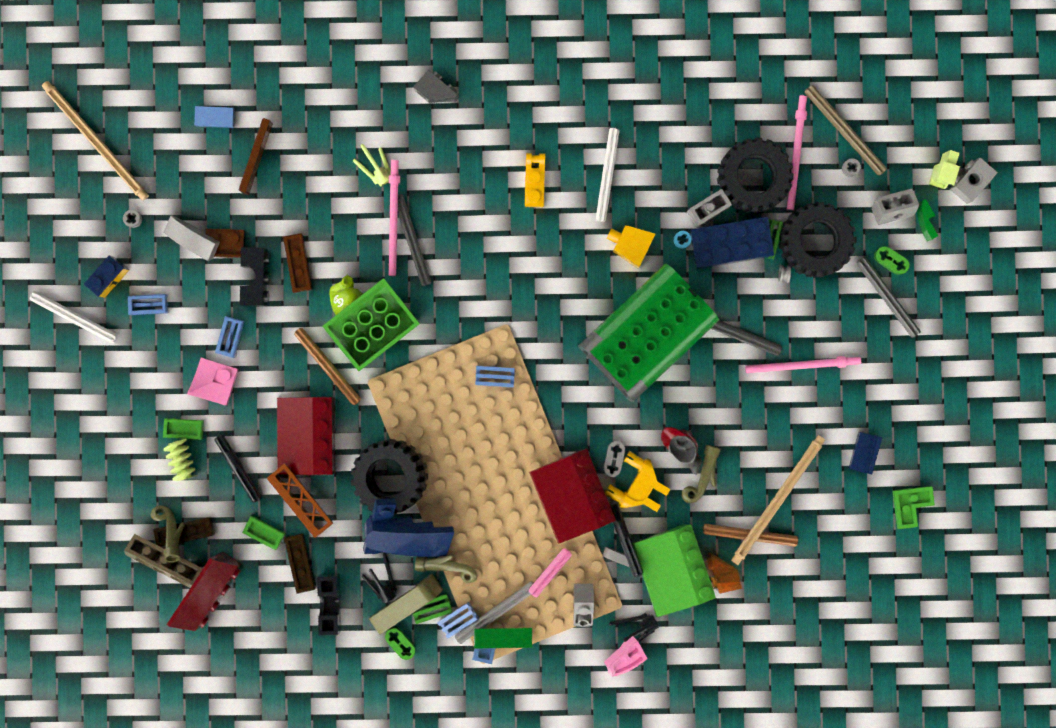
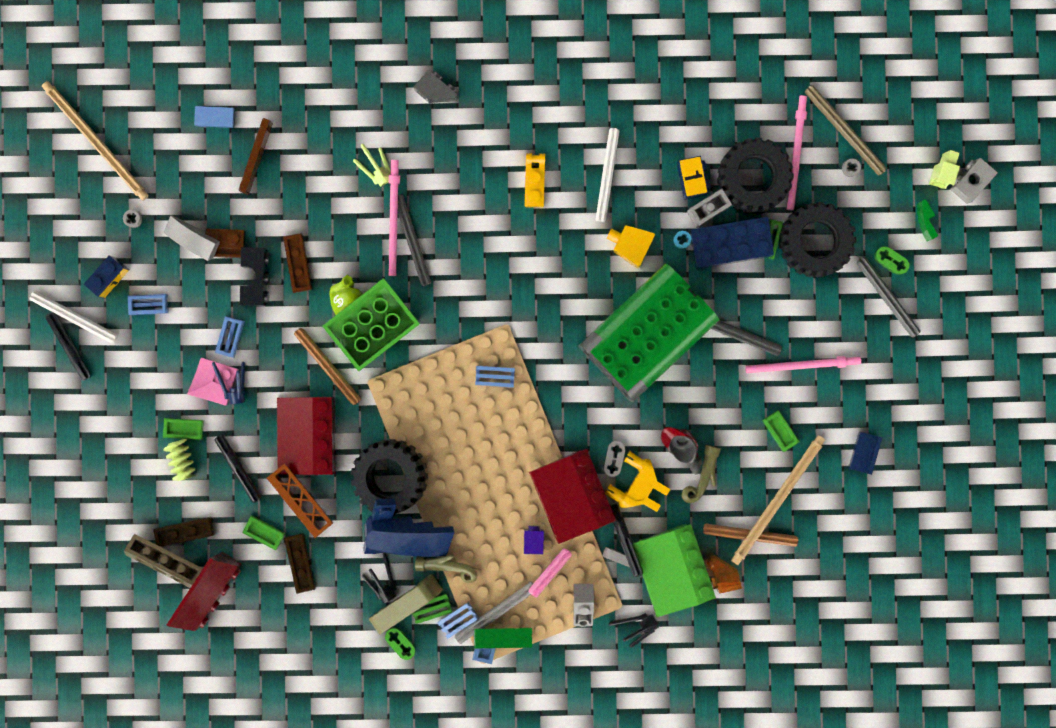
(68, 346): none -> black axle
(173, 534): olive plant -> none
(237, 393): none -> dark blue plant
(329, 593): black arch -> none
(533, 540): none -> dark purple brick
(625, 658): bright pink plate -> none
(693, 177): none -> yellow brick
(780, 431): none -> bright green tile
(784, 274): light grey bush -> none
(895, 206): light grey brick -> none
(906, 503): bright green plate -> none

